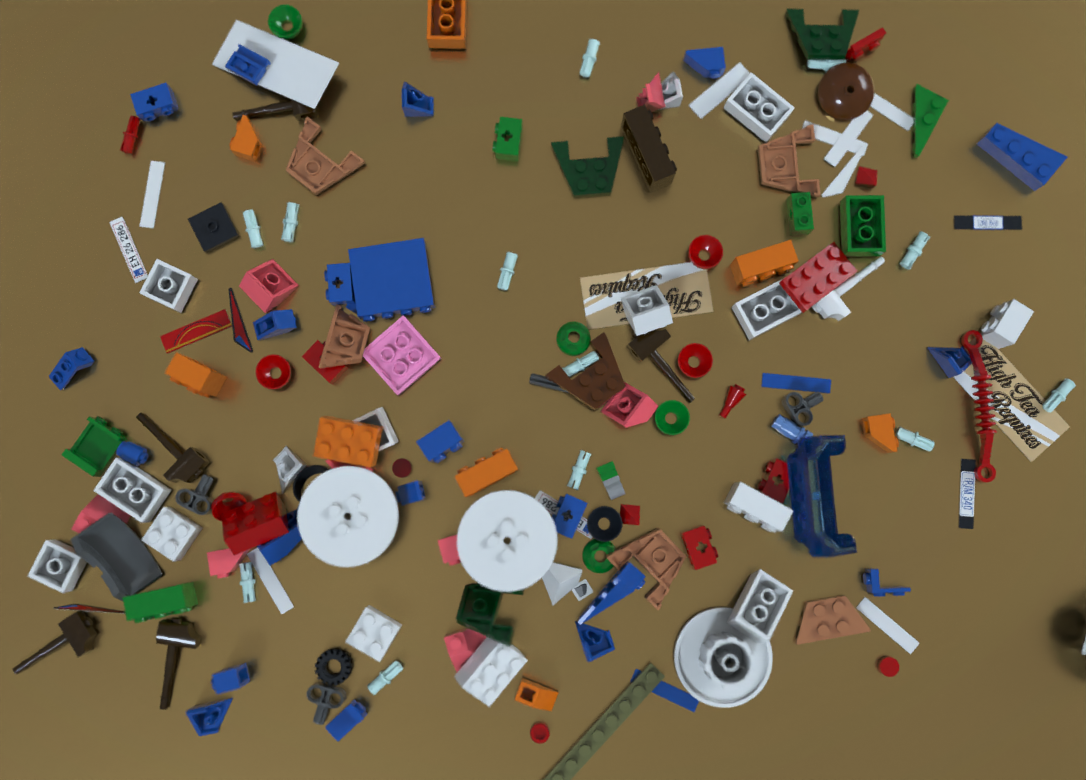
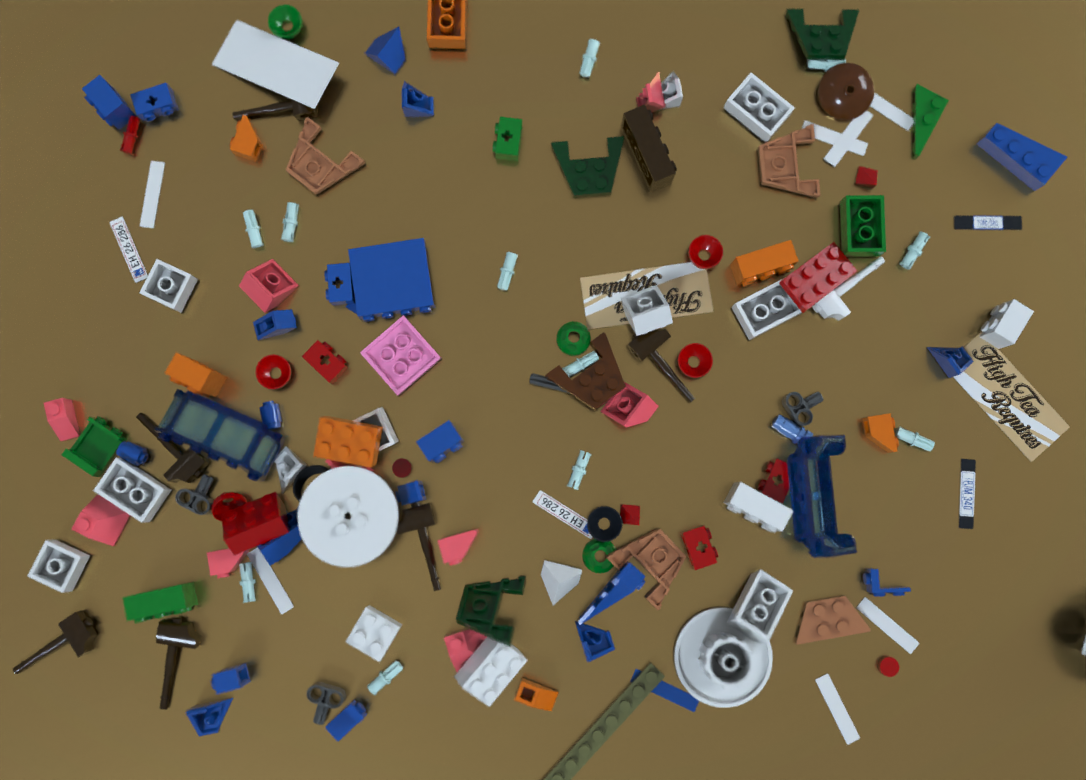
(62, 418): none -> coral slope
(68, 365): blue bracket -> none
(79, 607): sticker -> none
(107, 102): none -> blue brick
(118, 554): dark grey panel -> none
(172, 534): white brick -> none
(195, 331): red sticker -> none
(213, 227): black plate -> none
(220, 434): none -> windscreen
(239, 331): sticker -> none
(247, 64): blue plate -> none
(271, 415): none -> blue brick
(324, 675): black tyre -> none
(344, 340): nougat wing -> none
(388, 50): none -> blue slope
(419, 518): none -> dark brown piece
(486, 472): orange brick -> none
(501, 564): white piece -> none
(539, 732): red tile -> none
(577, 509): blue brick -> none
(582, 590): sticker -> none
(611, 480): leg -> none
(681, 413): green piece -> none
(707, 61): blue slope -> none
(719, 90): white sticker -> none
(734, 396): red cone -> none
(796, 383): blue sticker -> none
(800, 213): green brick -> none
(837, 708): none -> white sticker
(843, 177): white sticker -> none
(870, 43): red plate -> none
(986, 433): red piece -> none
(1058, 395): light aqua axle -> none

